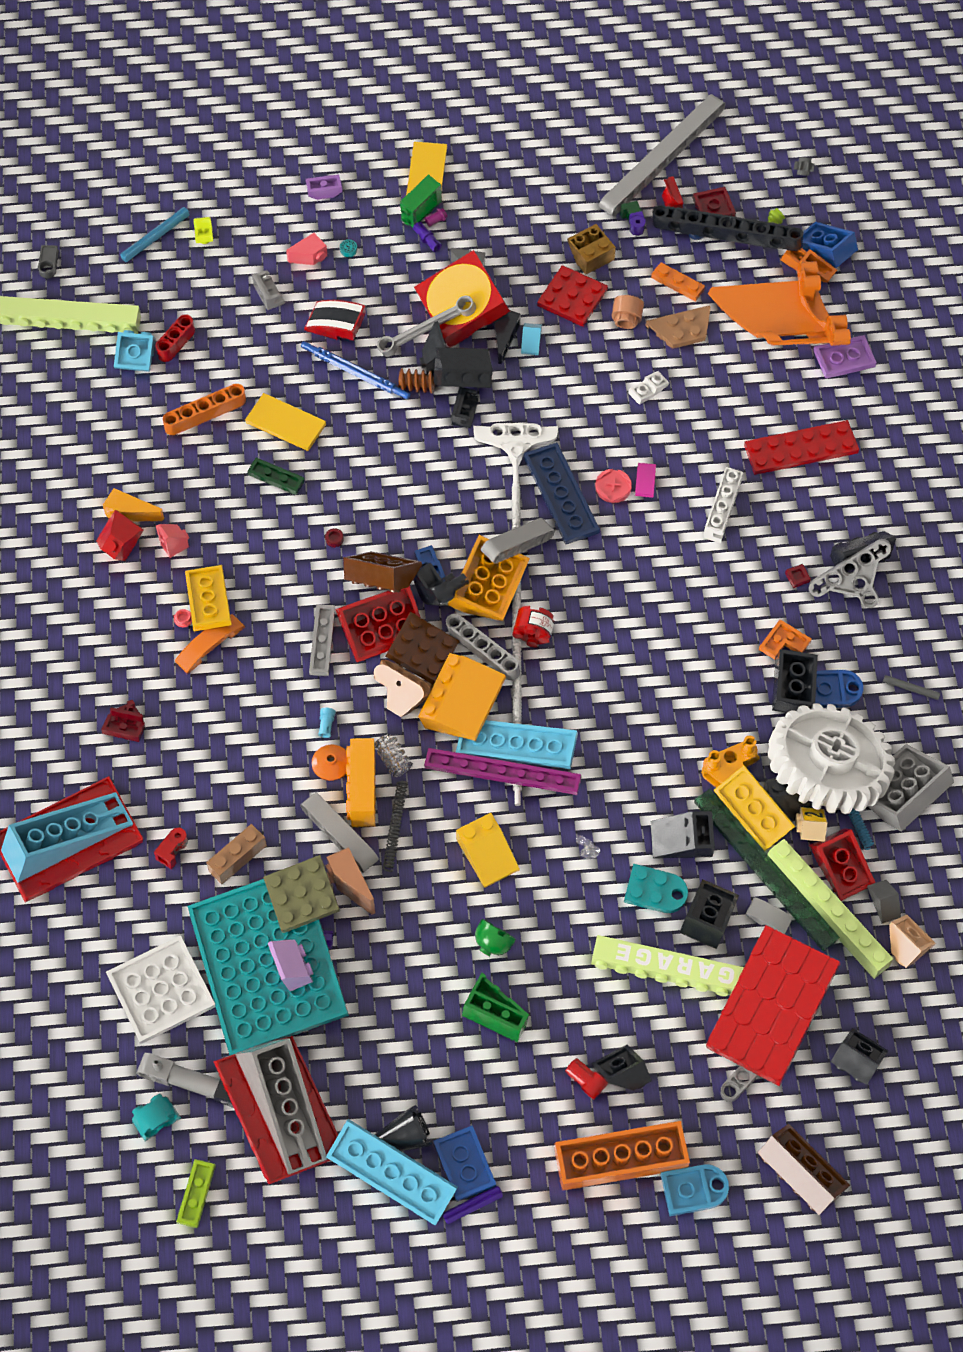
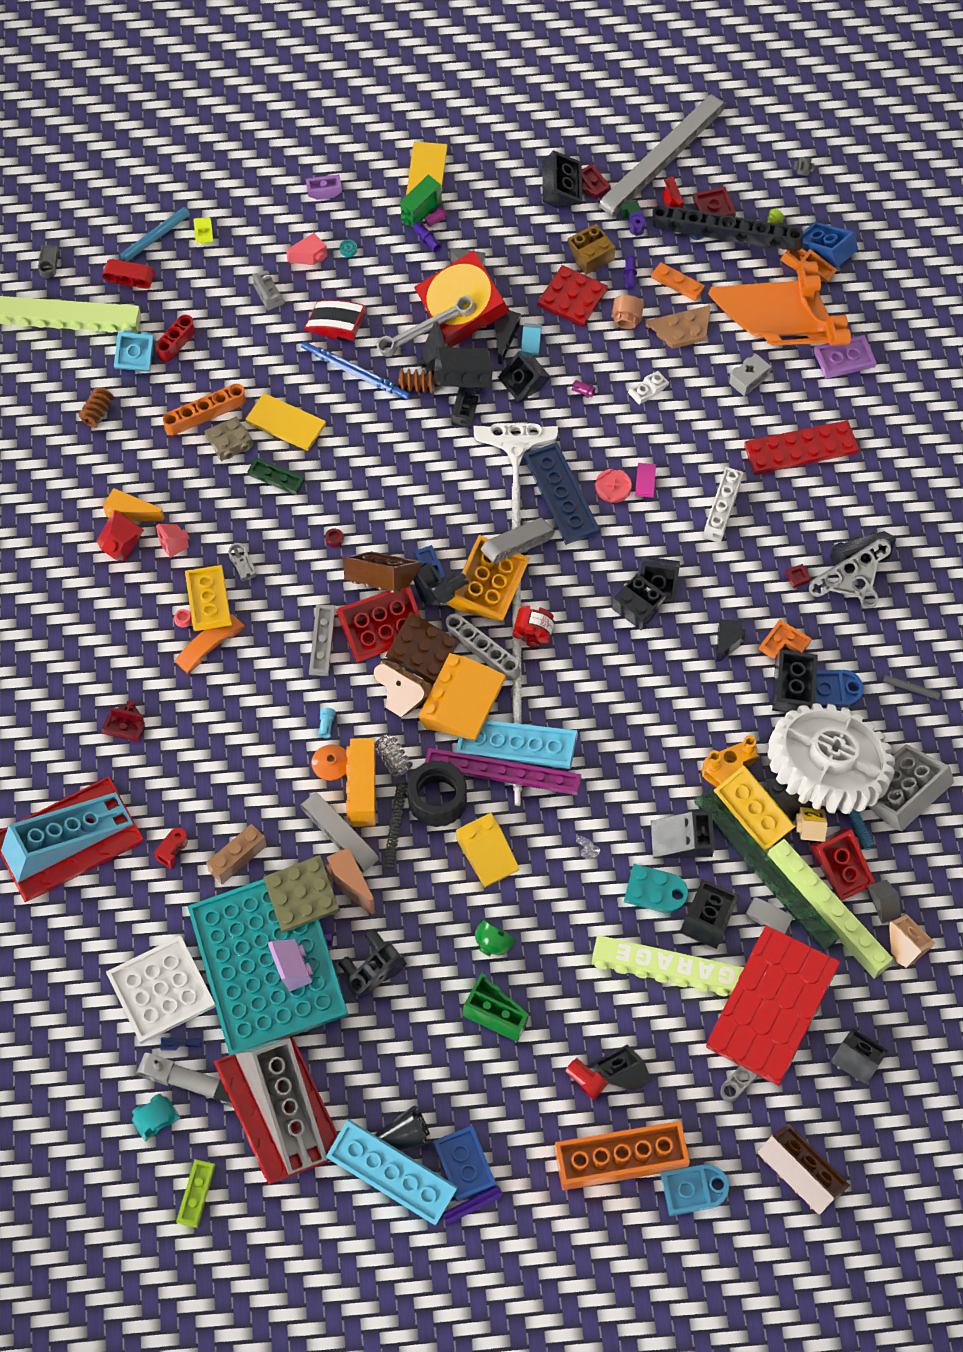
(96, 406): none -> dark orange piece
(128, 273): none -> red beam
(173, 1043): none -> clear blue piece
(229, 438): none -> dark tan plate
(243, 564): none -> light grey piece
(384, 965): none -> black piece
(437, 772): none -> black tyre
(523, 376): none -> black slope
(556, 185): none -> black slope
(587, 390): none -> magenta pin
(593, 182): none -> dark red wing
(630, 271): none -> dark purple axle
(638, 601): none -> black slope
(661, 574): none -> black slope
(728, 637): none -> black slope
(749, 374): none -> light grey brick

